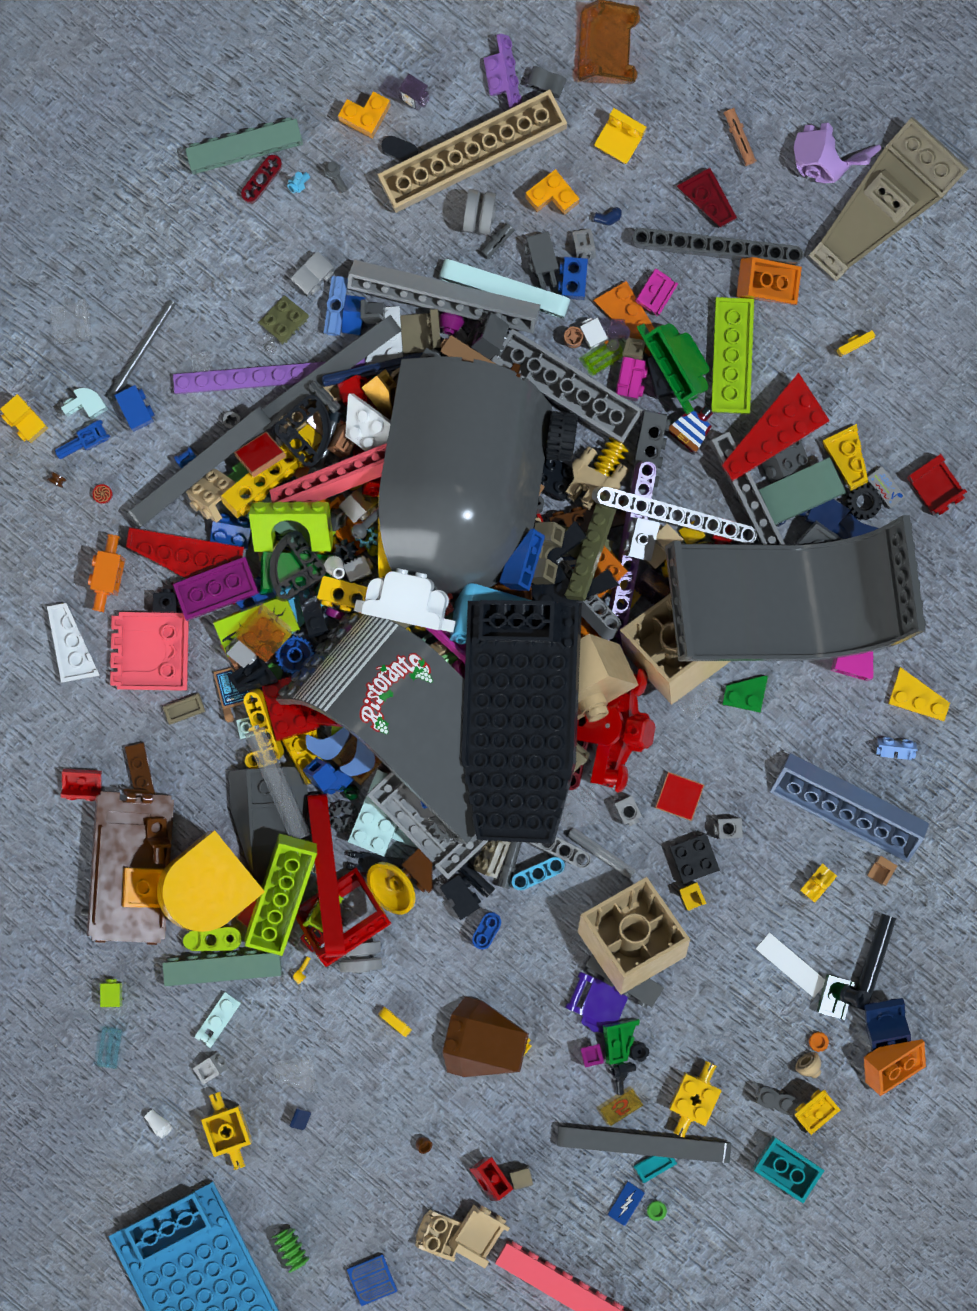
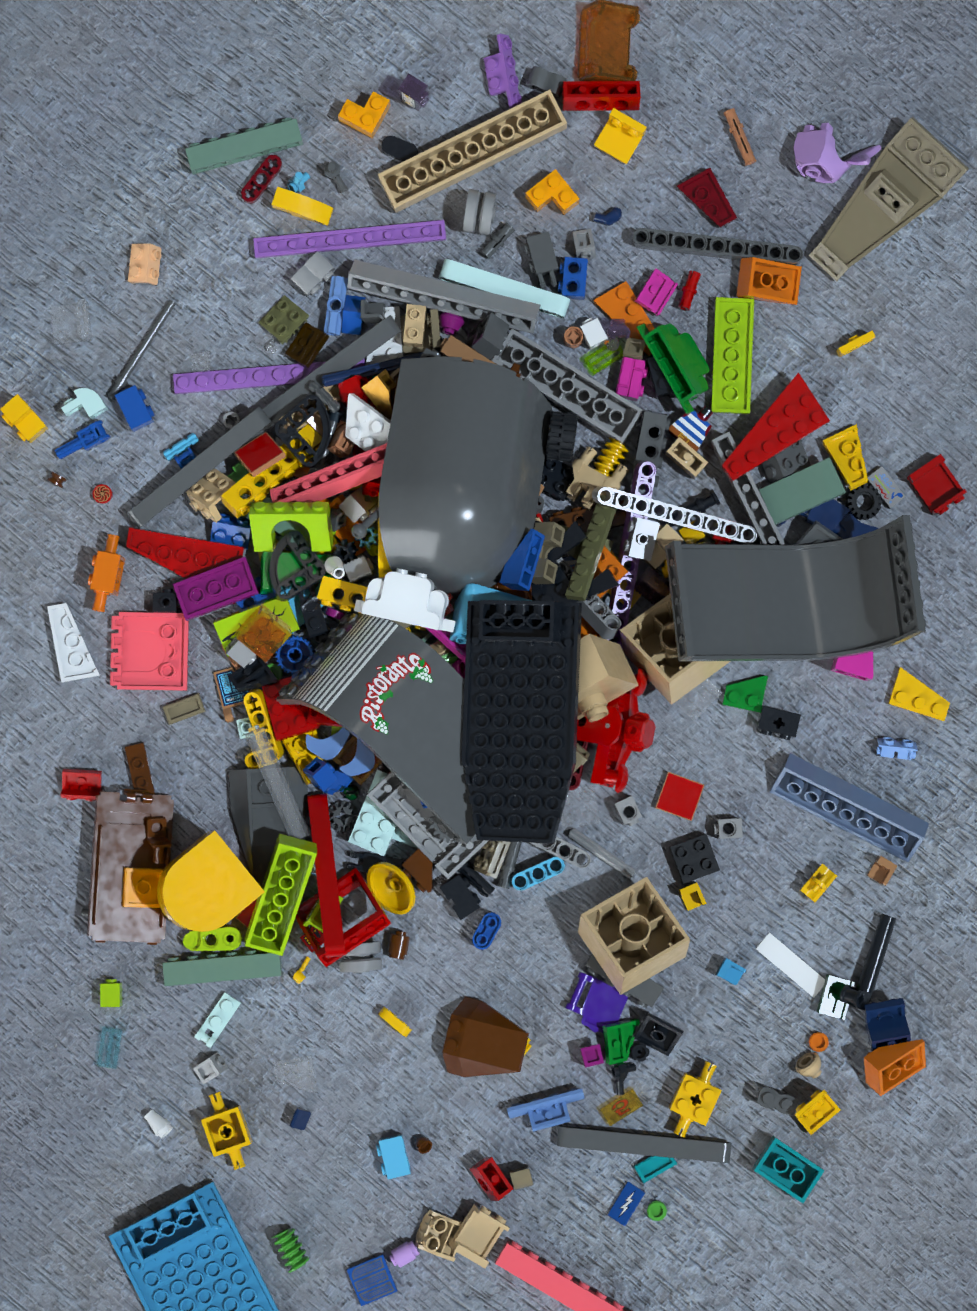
(144, 264): none -> light nougat bracket
(180, 446): none -> medium azure axle
(302, 206): none -> yellow slope
(307, 345): none -> dark brown plate
(349, 239): none -> medium lavender plate
(394, 1156): none -> medium azure brick
(398, 945): none -> reddish brown brick
(404, 1254): none -> lavender brick
(414, 325): none -> tan brick
(547, 1111): none -> medium blue bracket
(600, 95): none -> red brick
(658, 1033): none -> black slope
(686, 458): none -> tan brick
(689, 290): none -> red pin
(699, 505): none -> black pin
(730, 971): none -> dark azure panel
(789, 720): none -> black brick

